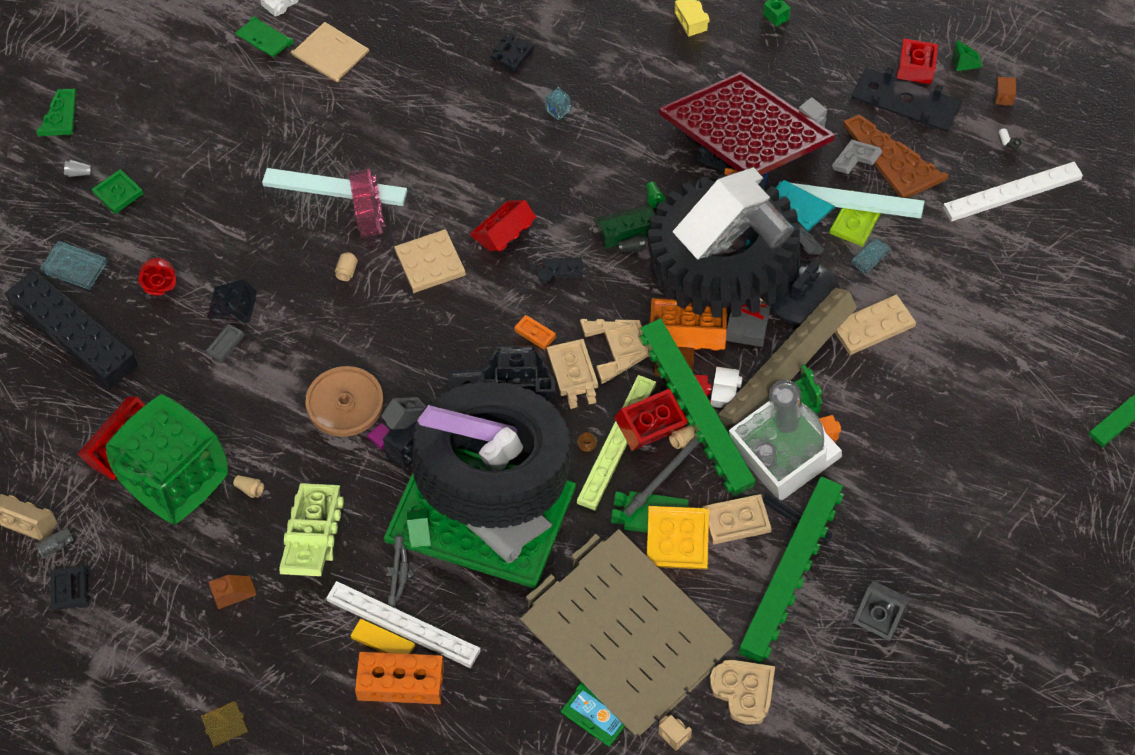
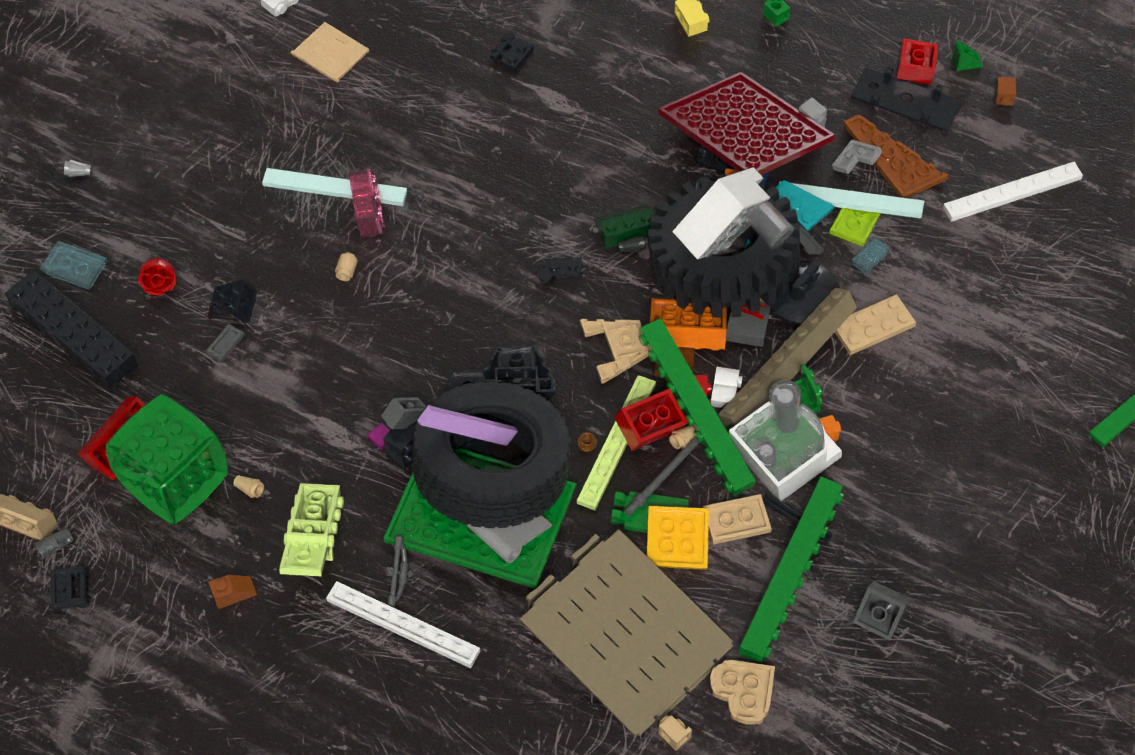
(60, 115): green wing -> none
(117, 191): green plate -> none
(224, 724): clear yellow piece -> none
(264, 37): green door -> none
(344, 401): medium nougat dish -> none
(381, 639): yellow tile -> none
(402, 690): orange brick -> none
(418, 529): slope -> none
(429, 261): tan plate -> none
(501, 449): white brick -> none
(504, 225): red slope -> none
(535, 332): orange plate -> none
(558, 103): clear light blue brick -> none
(573, 371): tan tile -> none
(590, 712): door -> none
(654, 195): green cone -> none
(1007, 141): arm -> none

